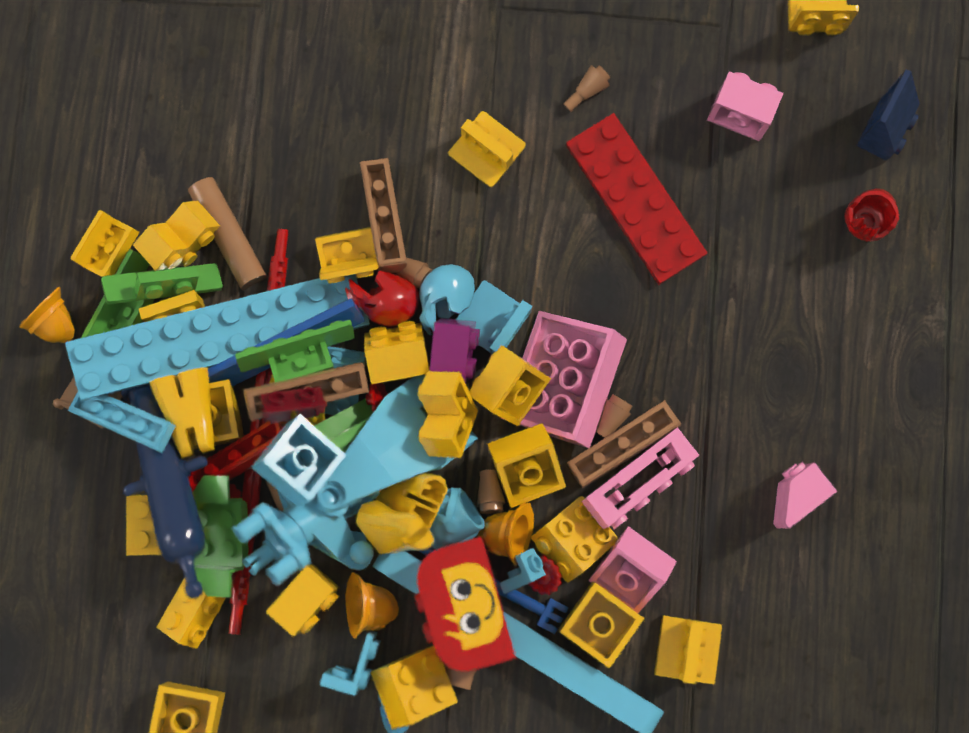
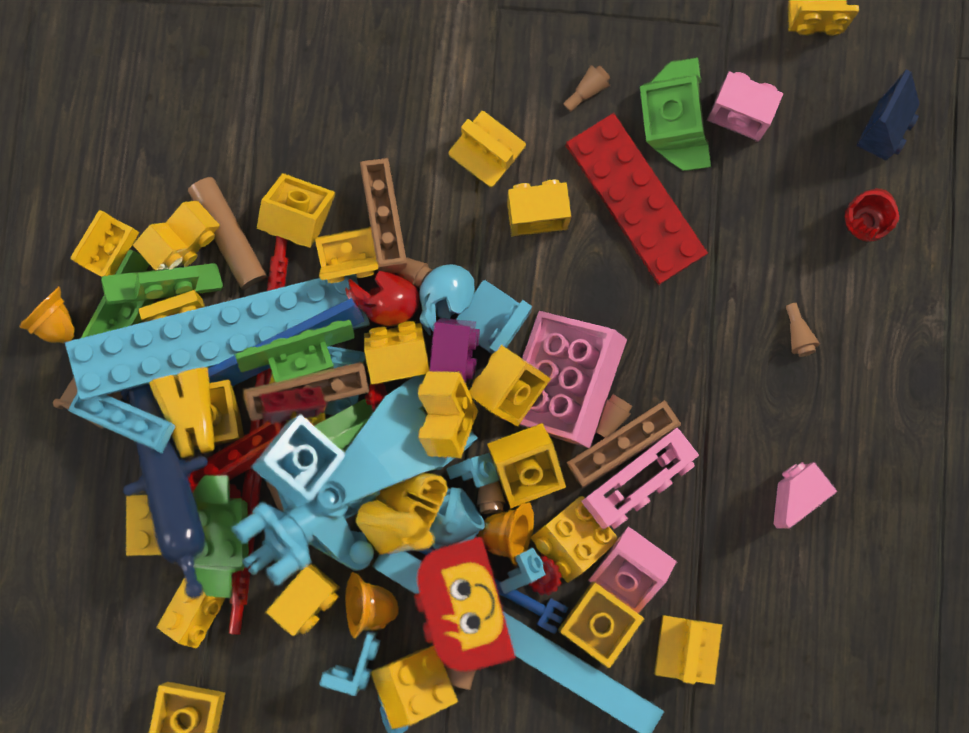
(295, 210): none -> yellow slope
(479, 468): none -> medium azure bracket
(538, 208): none -> yellow brick
(675, 115): none -> bright green piece
(802, 338): none -> medium nougat cone

